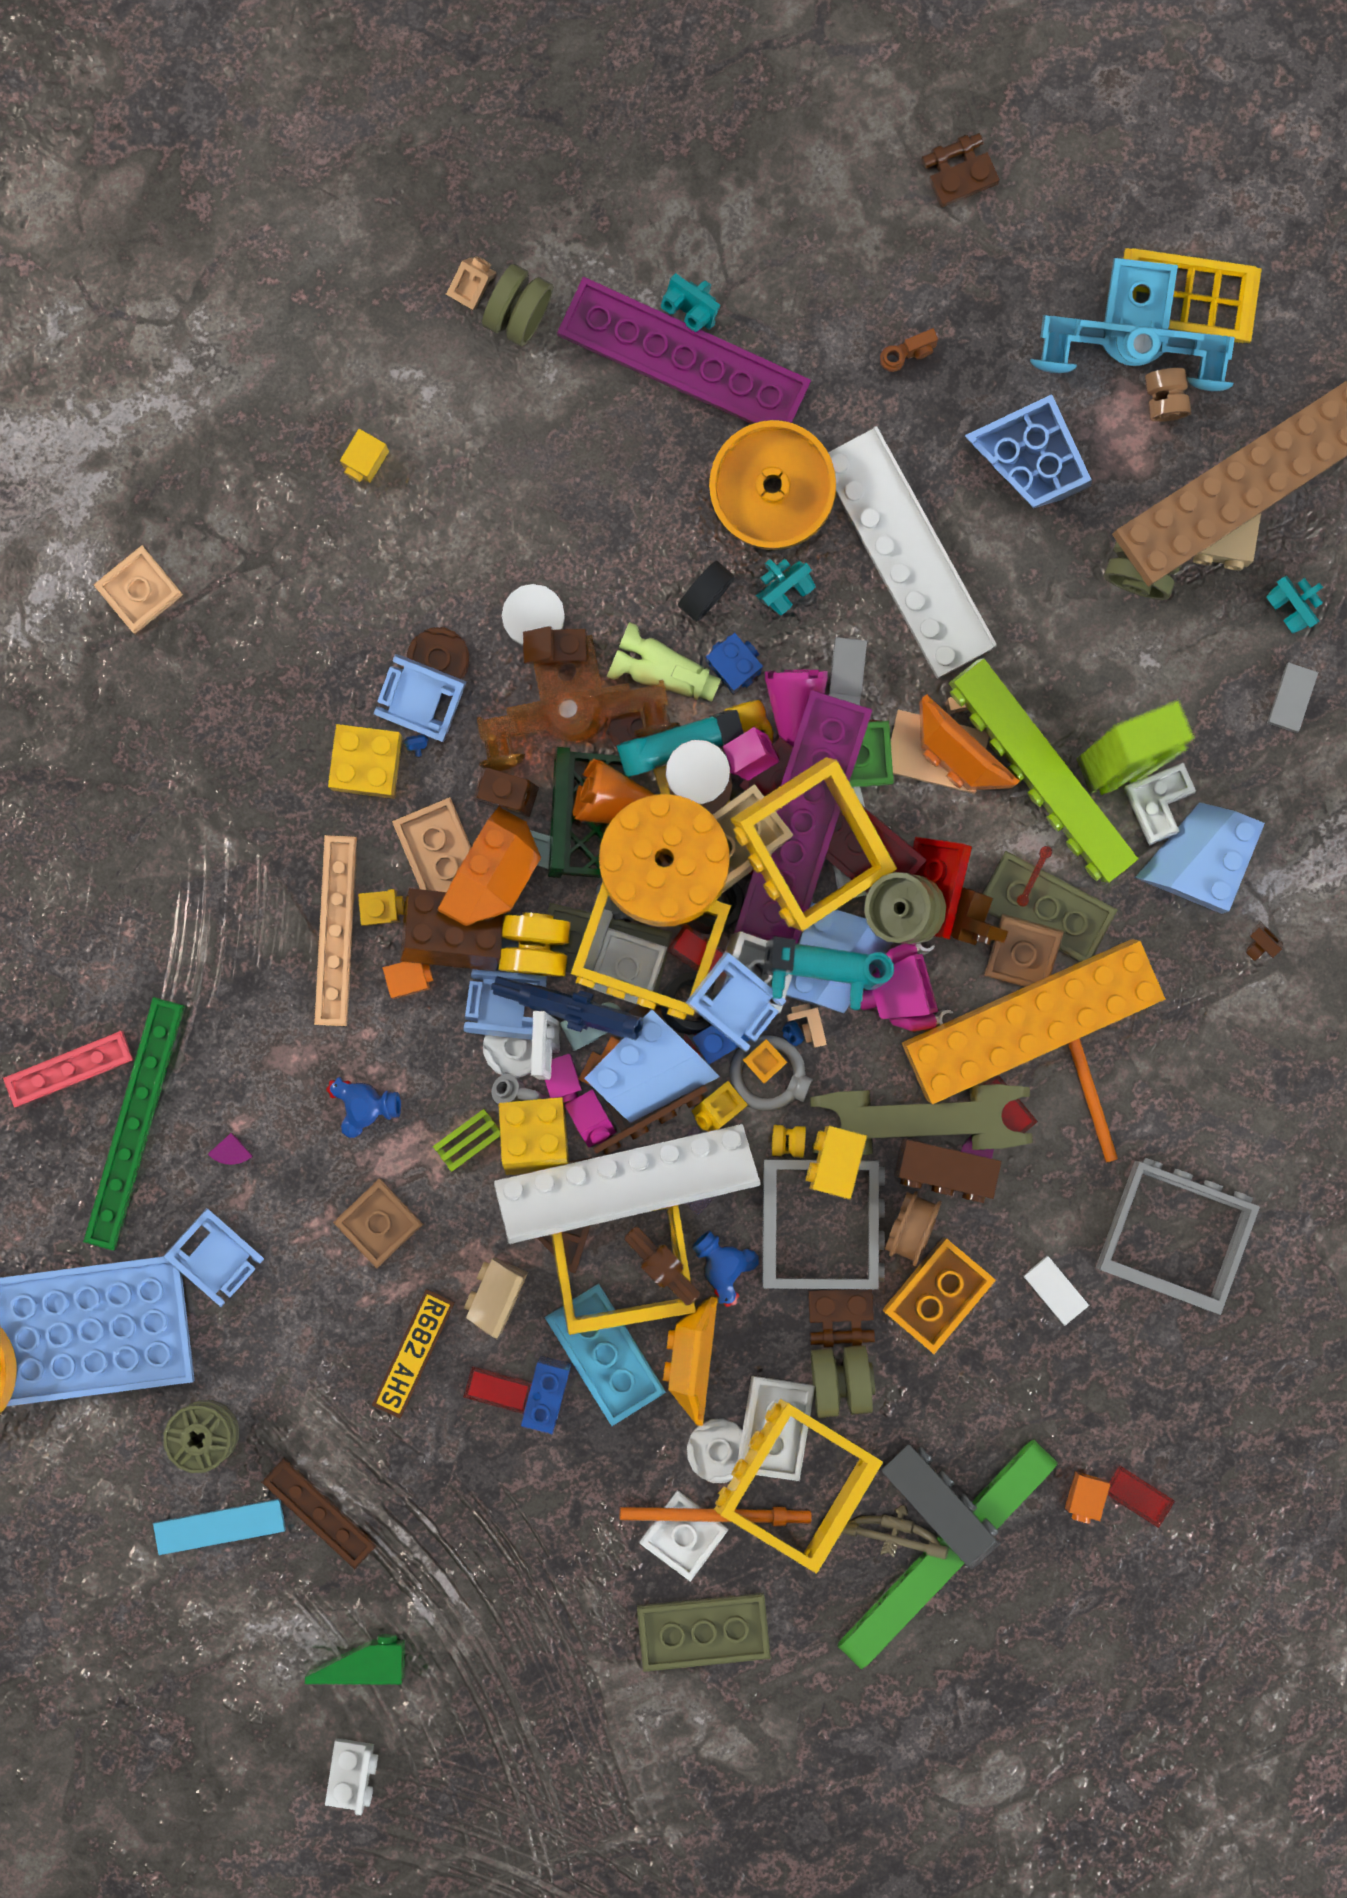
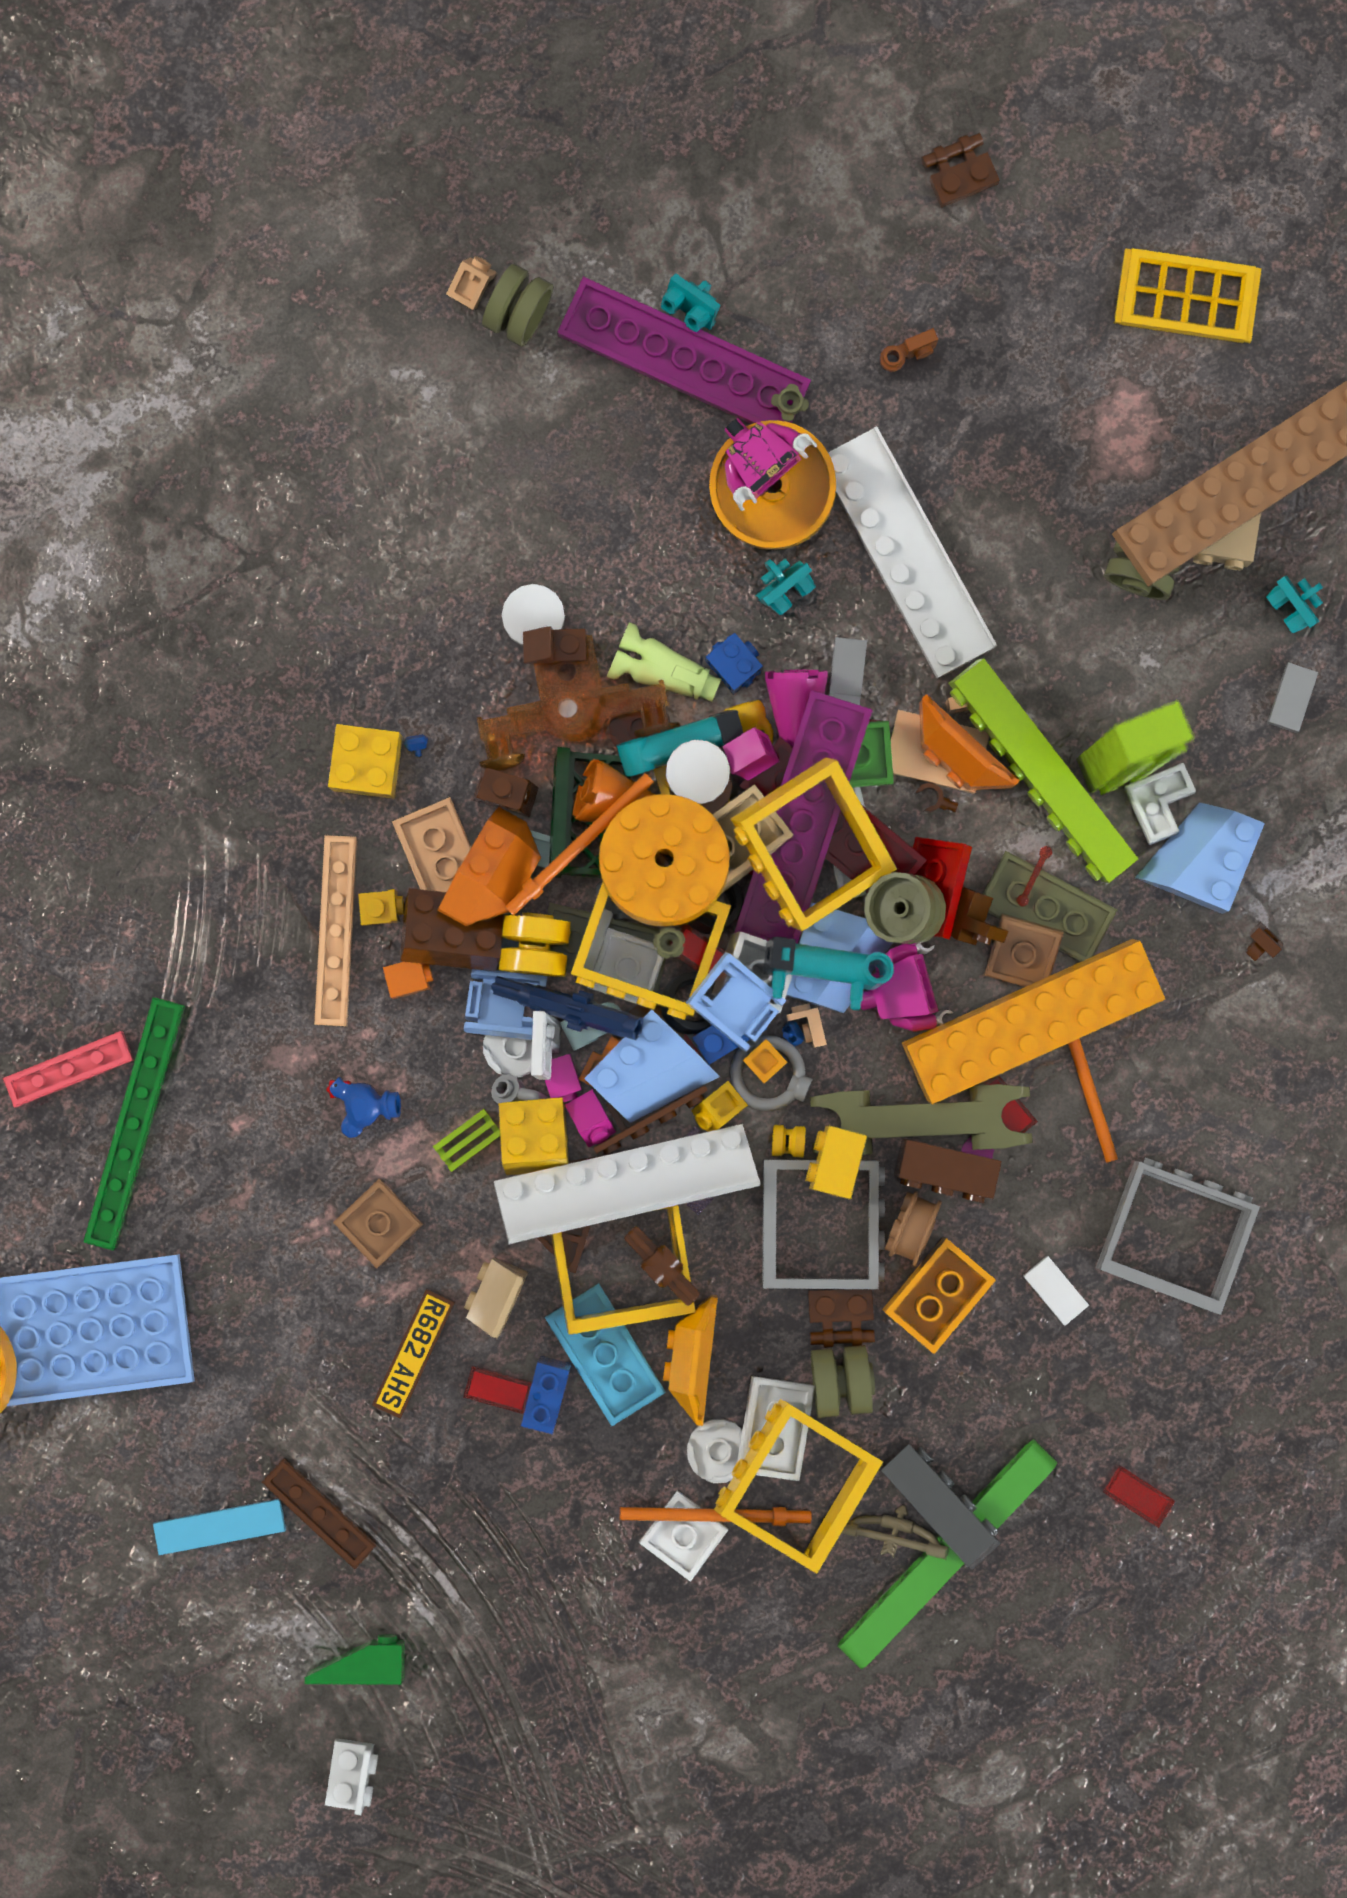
(138, 589): light nougat tile -> none
(214, 1422): olive wheel -> none
(218, 1259): light blue container -> none
(230, 1151): magenta tile -> none
(363, 457): yellow brick -> none
(415, 695): light blue container -> none
(440, 650): reddish brown tile -> none
(534, 887): none -> orange bar
(660, 942): none -> olive plate
(703, 1632): olive tile -> none
(706, 591): black tyre -> none
(723, 1265): blue animal -> none
(761, 457): none -> dark pink torso
(790, 393): none -> olive plate
(942, 802): none -> reddish brown piece
(1034, 453): light blue wedge -> none
(1087, 1497): orange brick -> none
(1137, 331): medium azure piece -> none
(1168, 394): medium nougat wheel -> none

